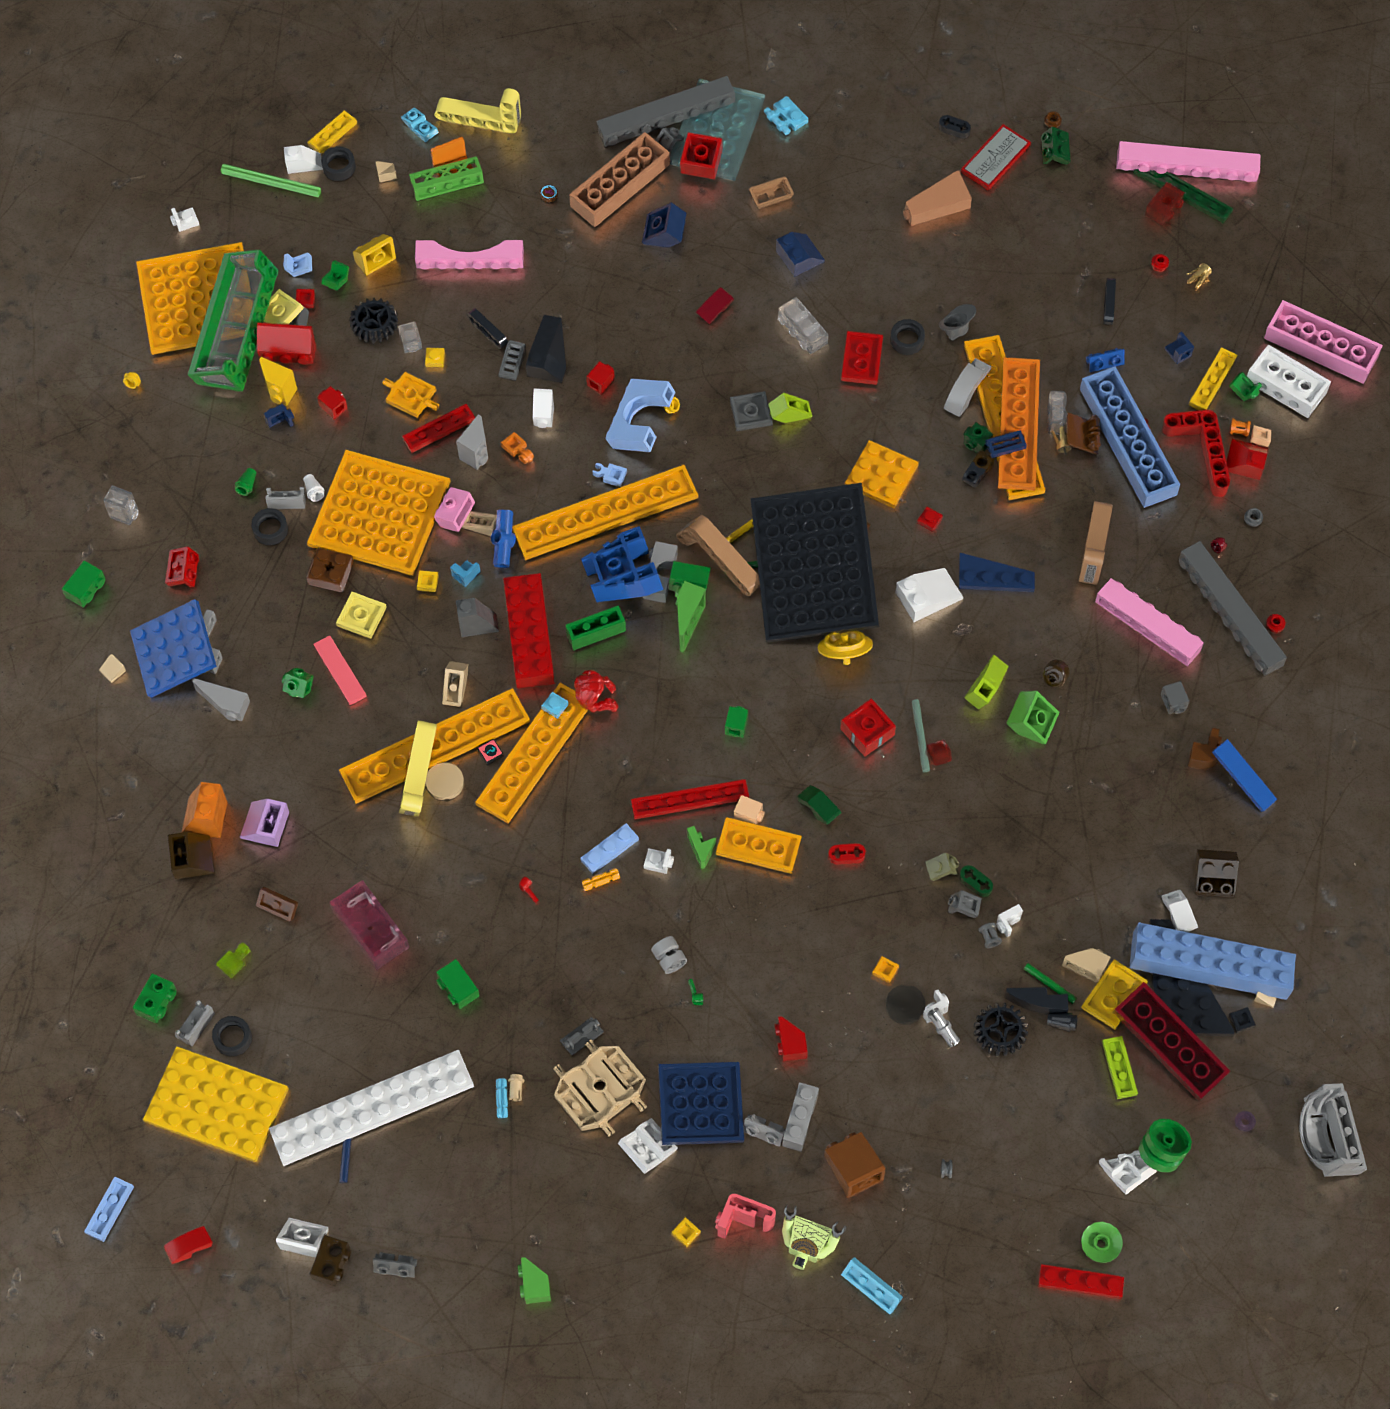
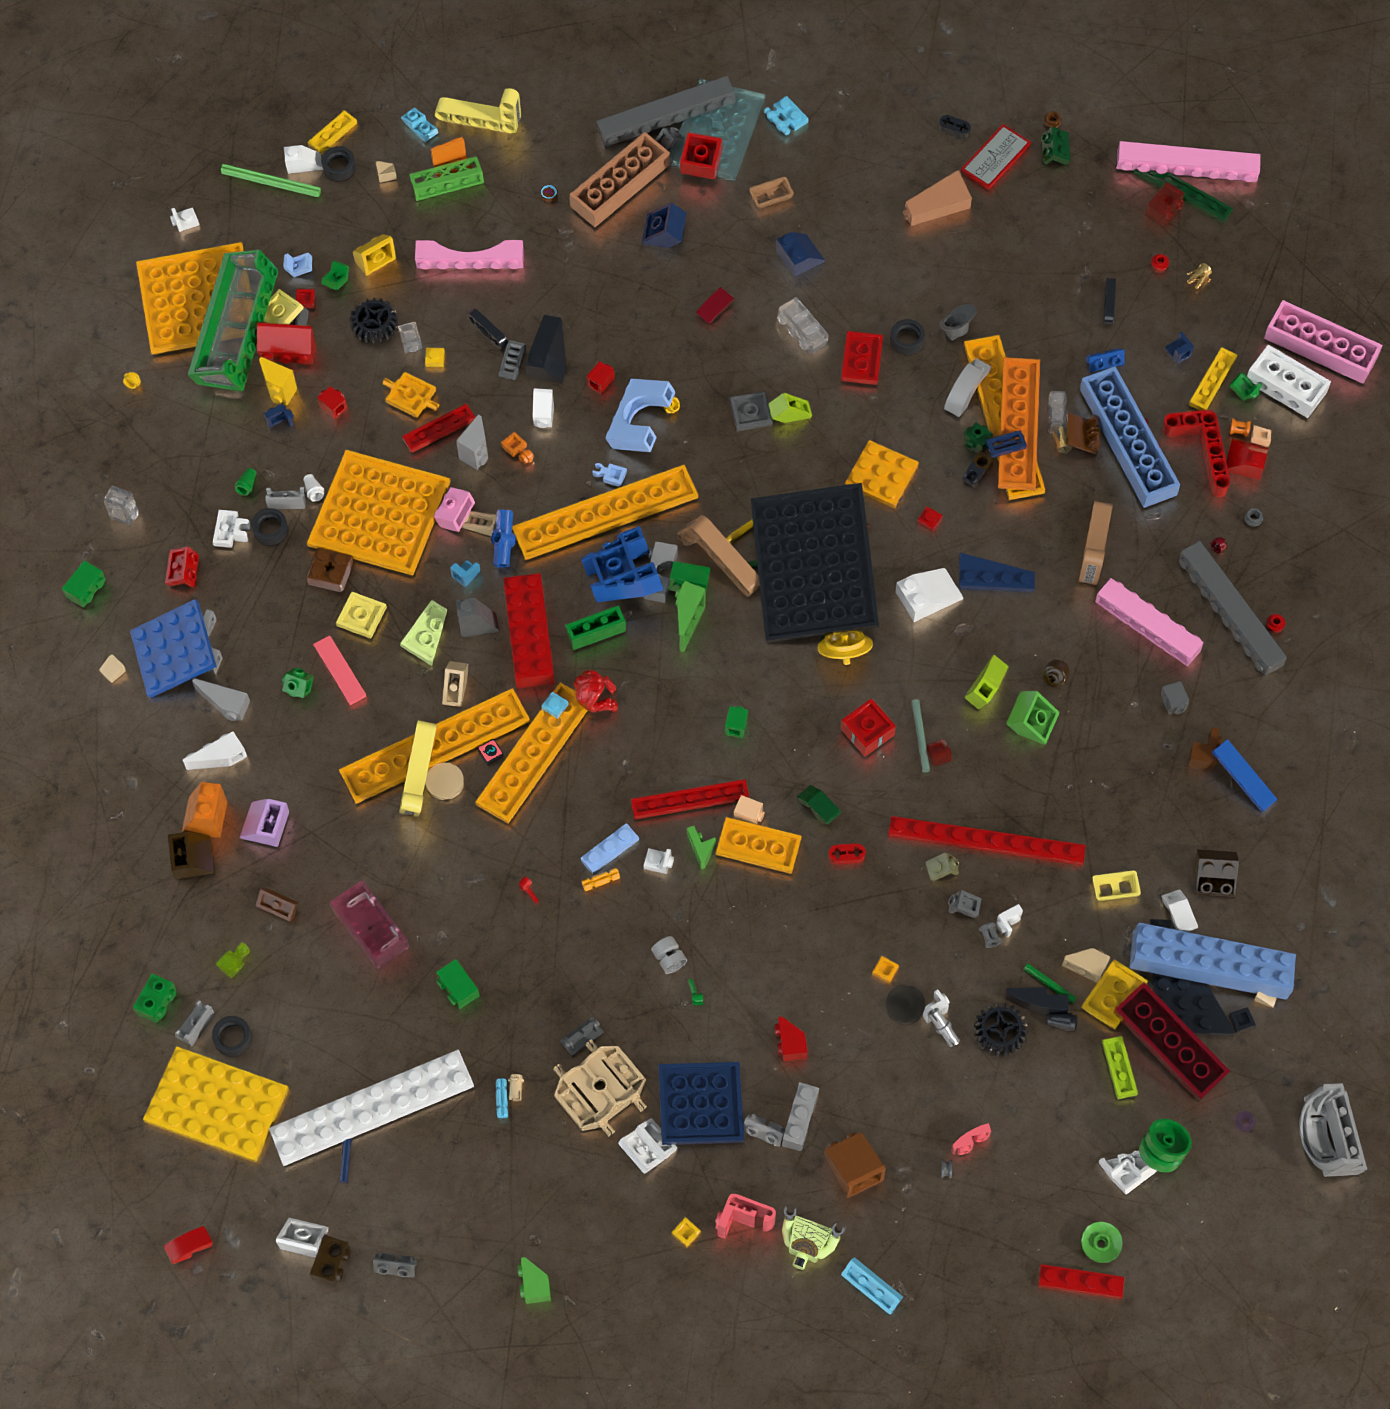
(109, 1209): light blue plate -> none
(221, 753): none -> white slope
(230, 528): none -> white plate
(426, 632): none -> yellowish green wing
(427, 581): yellow plate -> none
(965, 1142): none -> coral slope
(973, 884): dark green beam -> none
(987, 840): none -> red plate
(1113, 880): none -> light yellow piece

